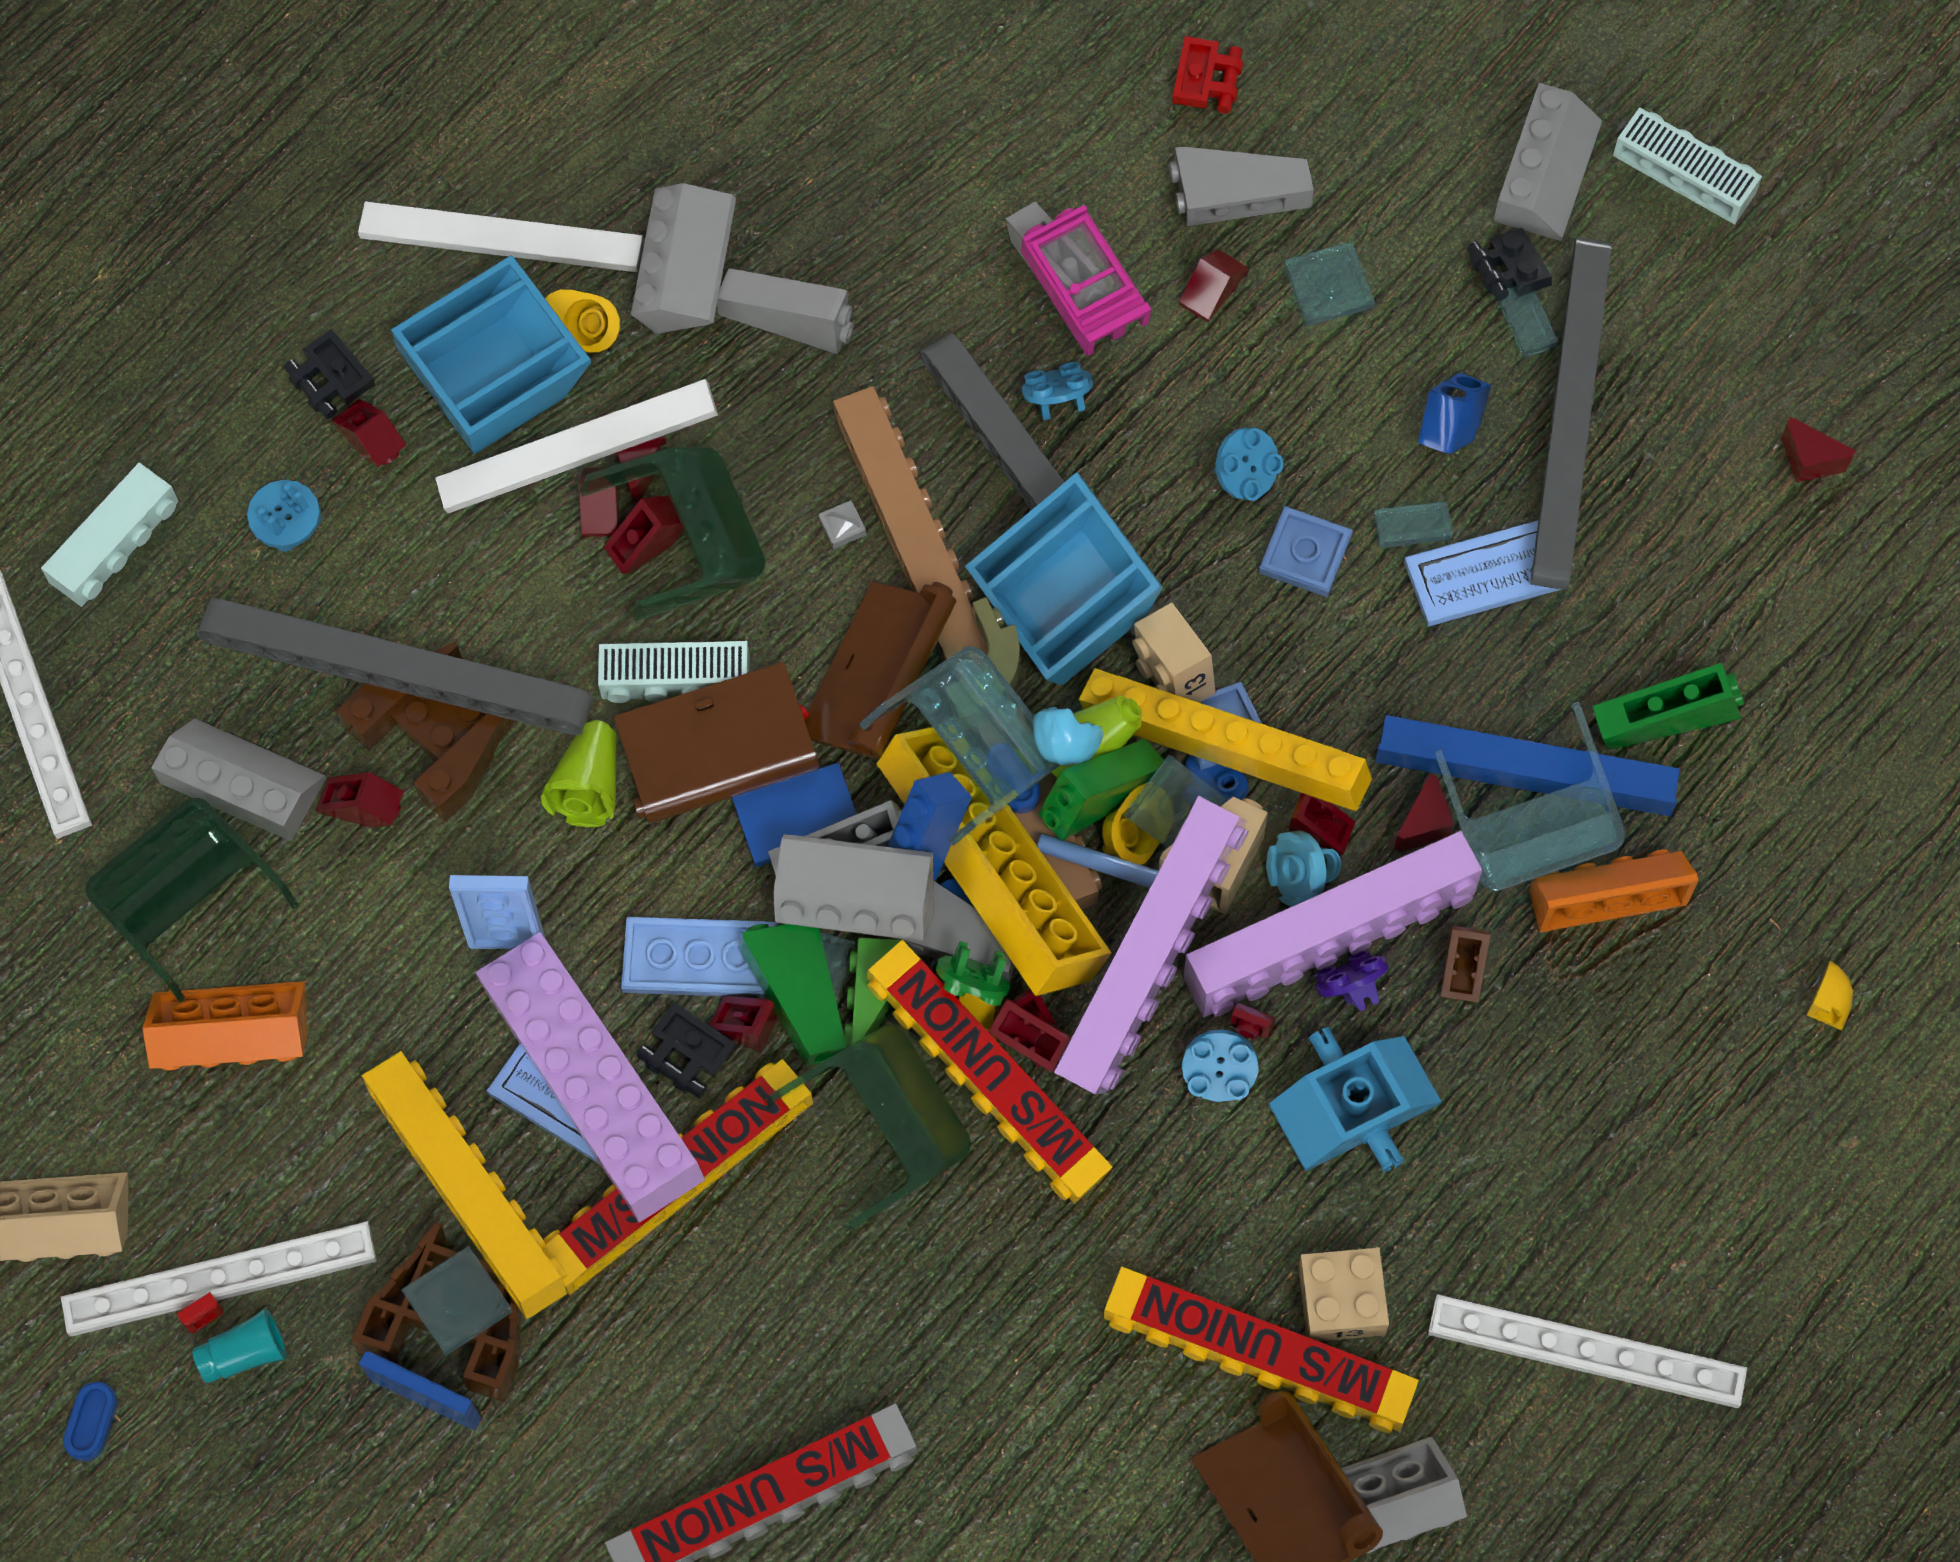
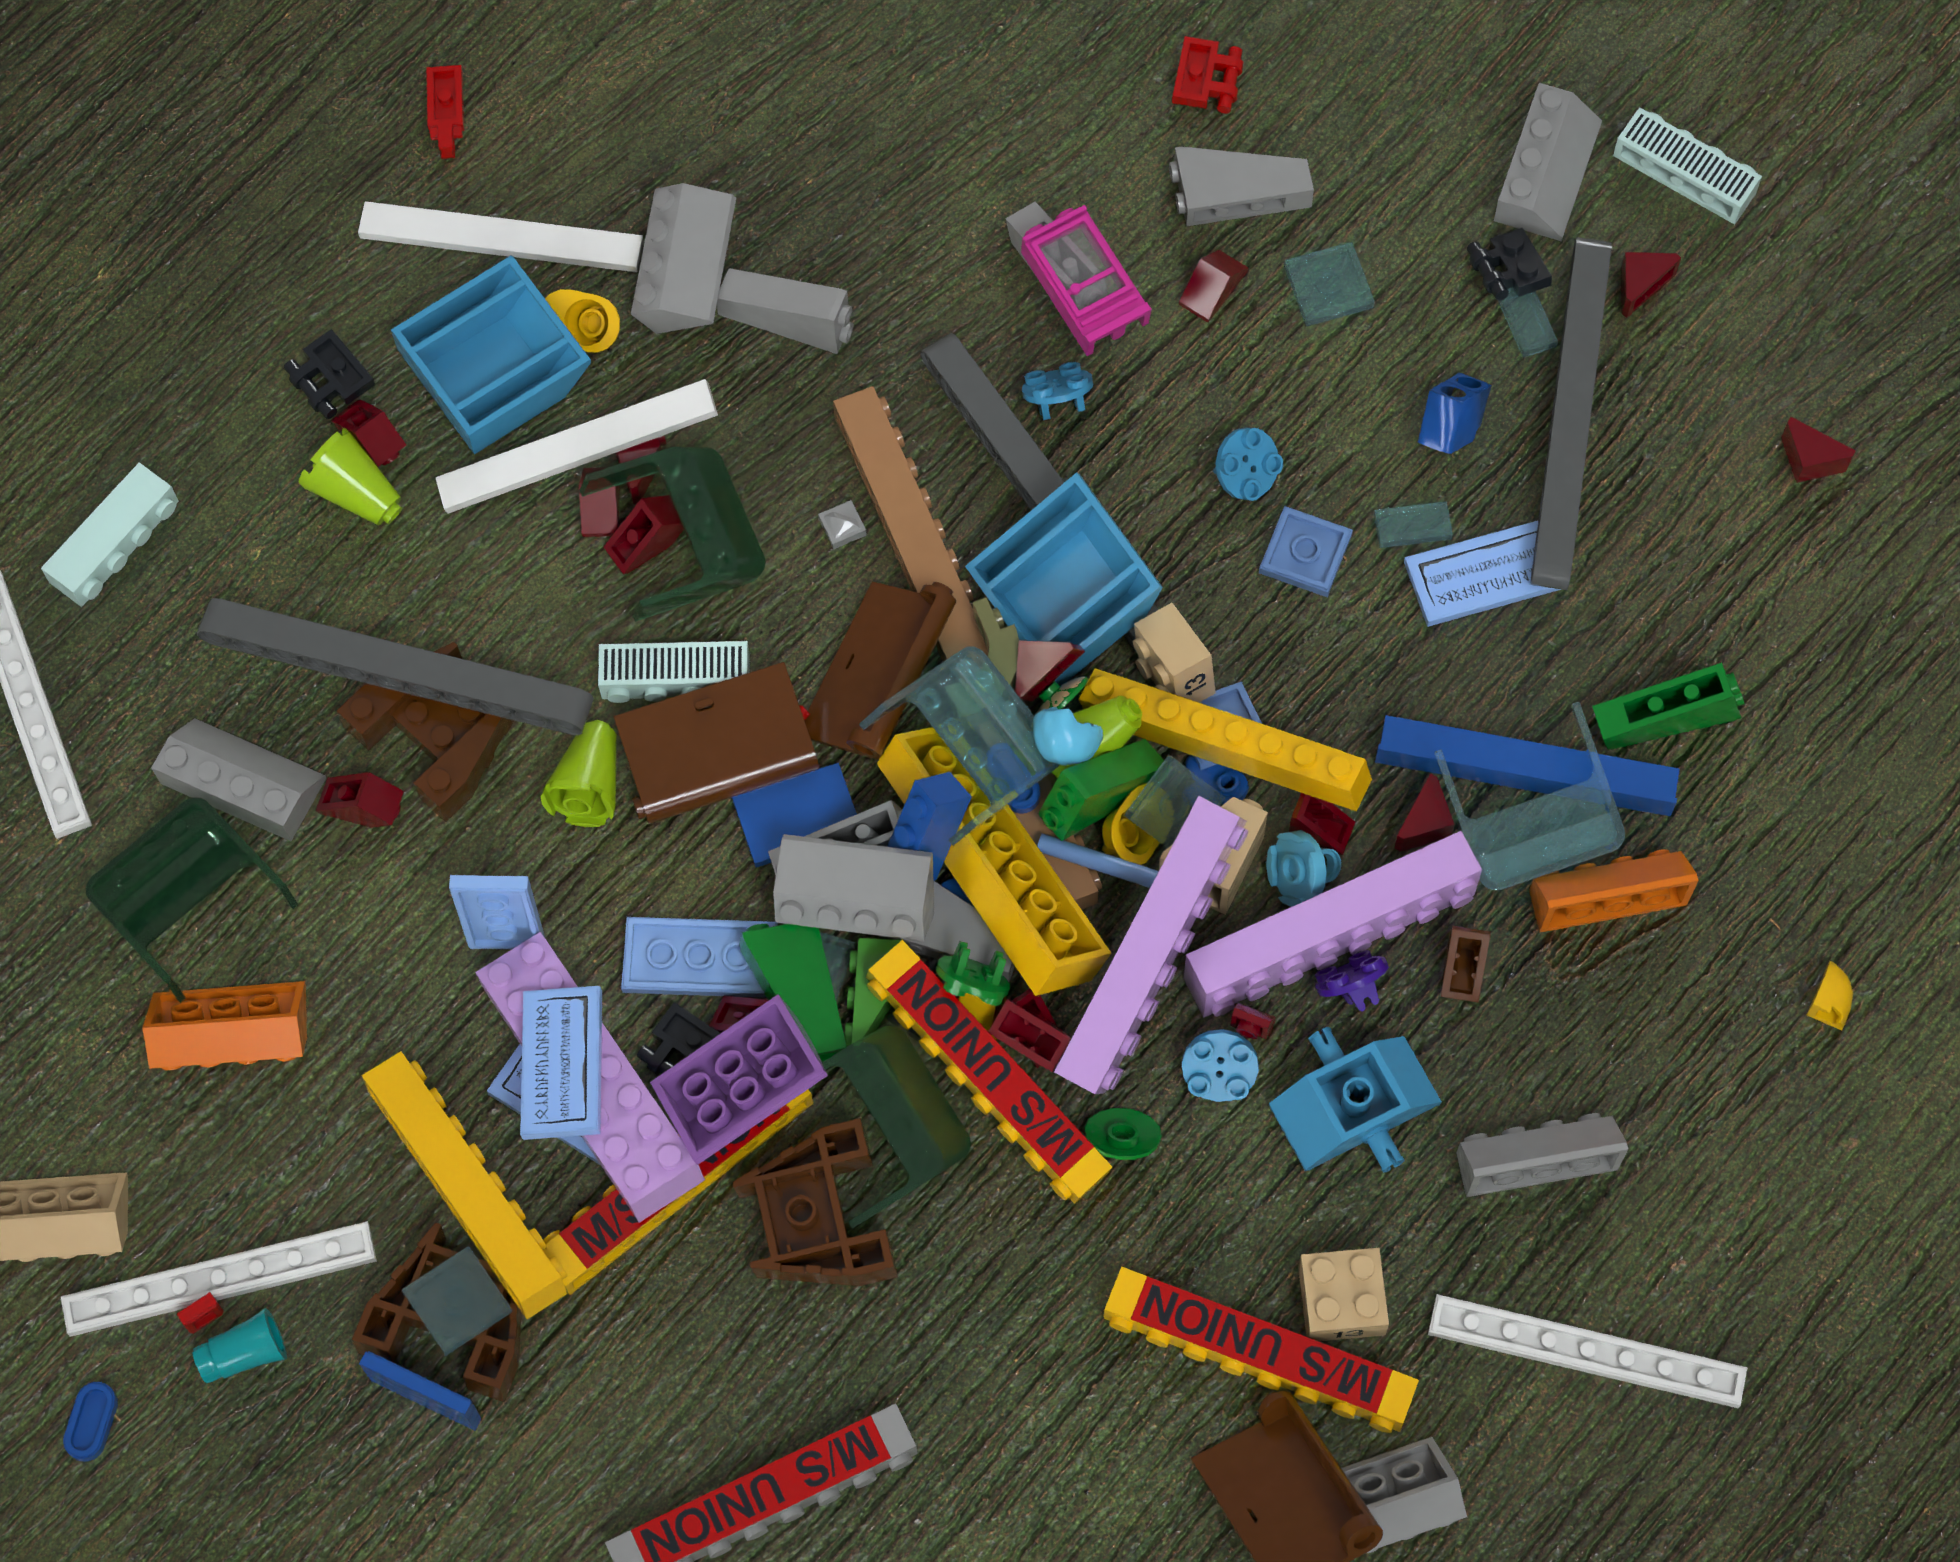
(271, 525): dark azure plate -> none
(351, 480): none -> lime cone
(445, 106): none -> red hinge
(561, 1063): none -> light blue tile
(739, 1078): none -> medium lavender slope
(806, 1214): none -> reddish brown wedge
(1041, 664): none -> slope
(1060, 696): none -> dish
(1123, 1133): none -> green dish
(1541, 1154): none -> light grey slope
(1643, 276): none -> dark red slope

